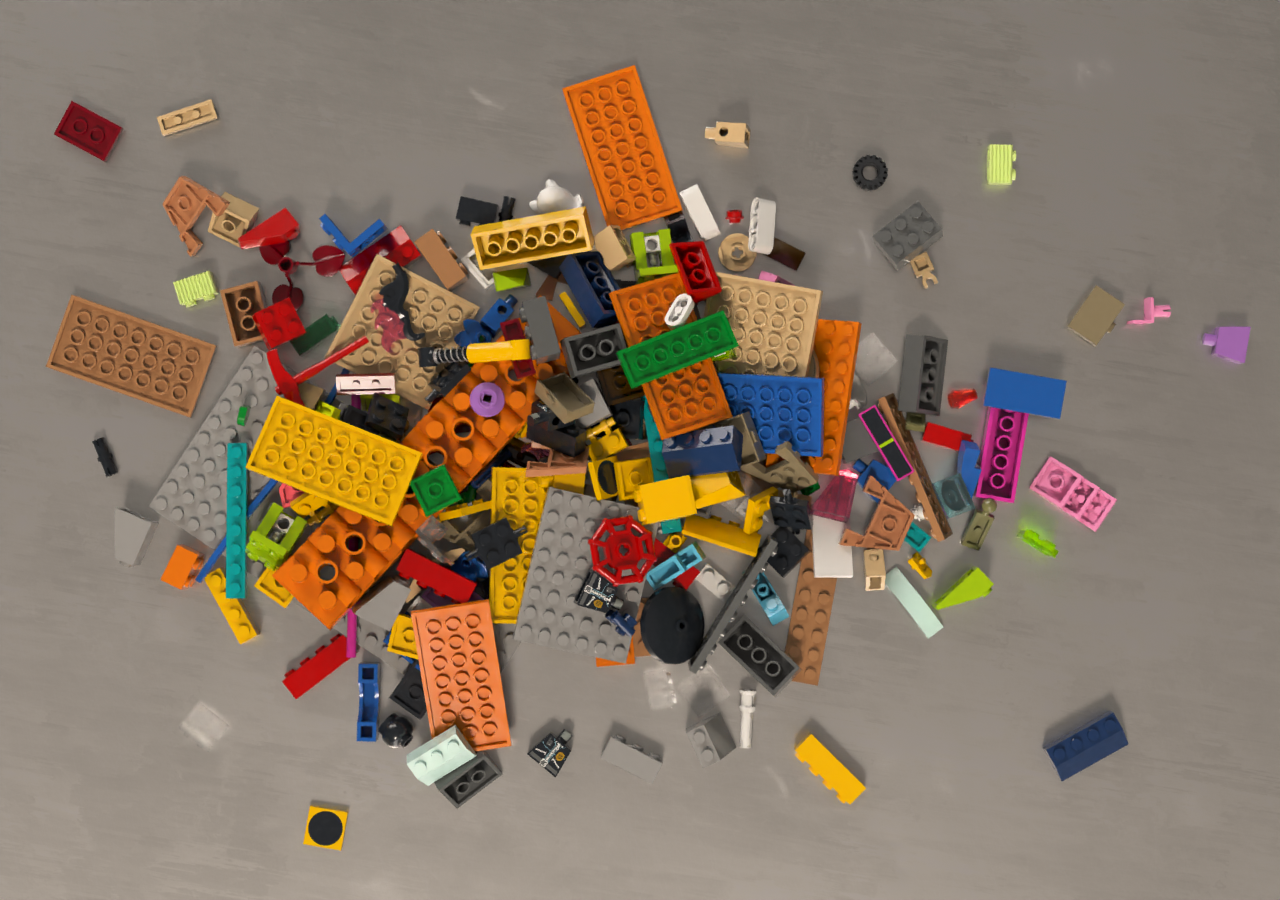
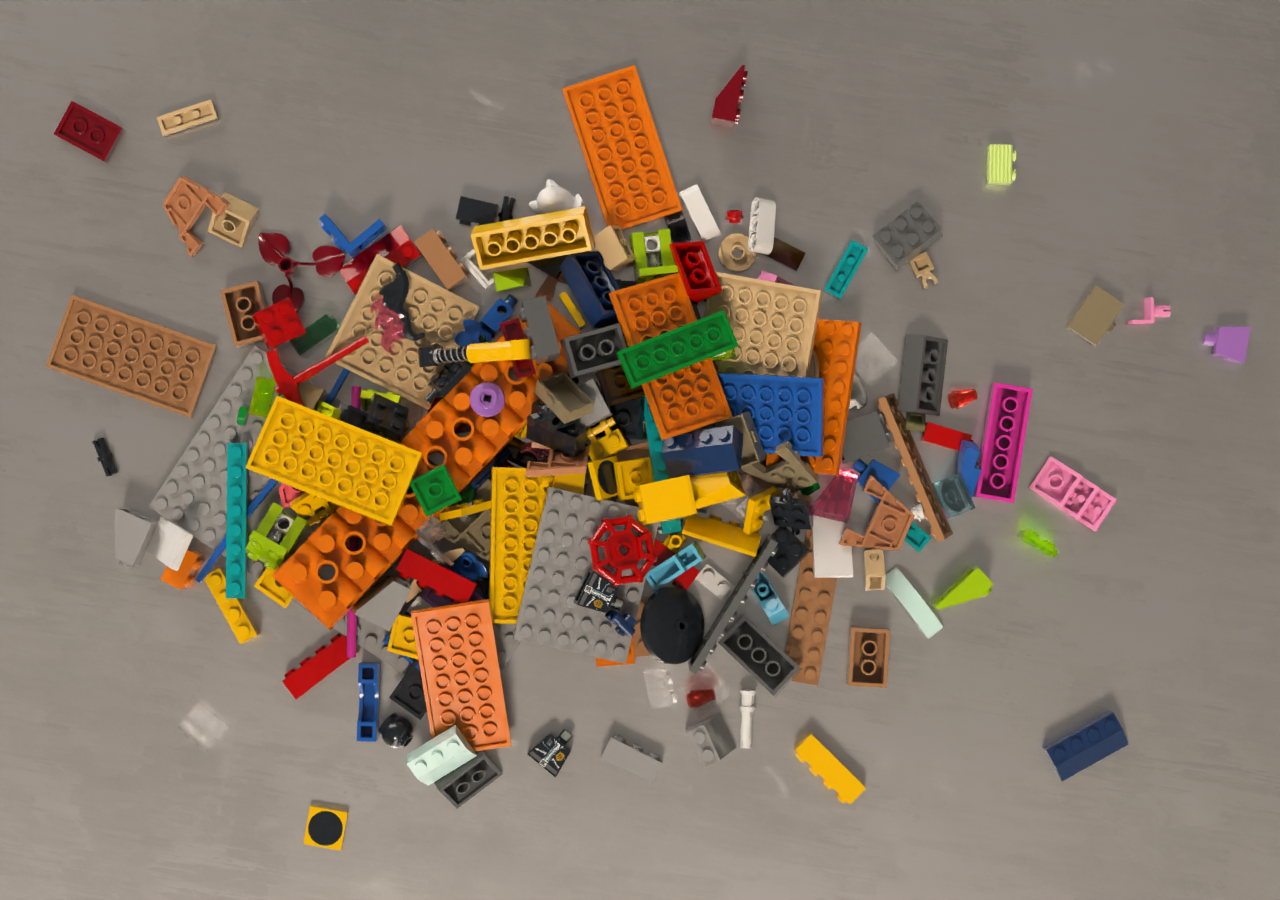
(169, 543): none -> white tile
(196, 288): yellowish green brick -> none
(262, 397): none -> clear neon green plate
(272, 231): red slope -> none
(365, 384): plate -> none
(496, 543): black plate -> none
(678, 313): white plate -> none
(699, 697): none -> clear red cone
(726, 103): none -> dark red slope
(737, 135): tan torso -> none
(846, 269): none -> teal plate
(868, 657): none -> medium nougat brick
(870, 161): black tyre -> none
(886, 443): black tile -> none
(921, 567): yellow piece -> none
(979, 525): olive plate -> none
(1024, 393): blue tile -> none

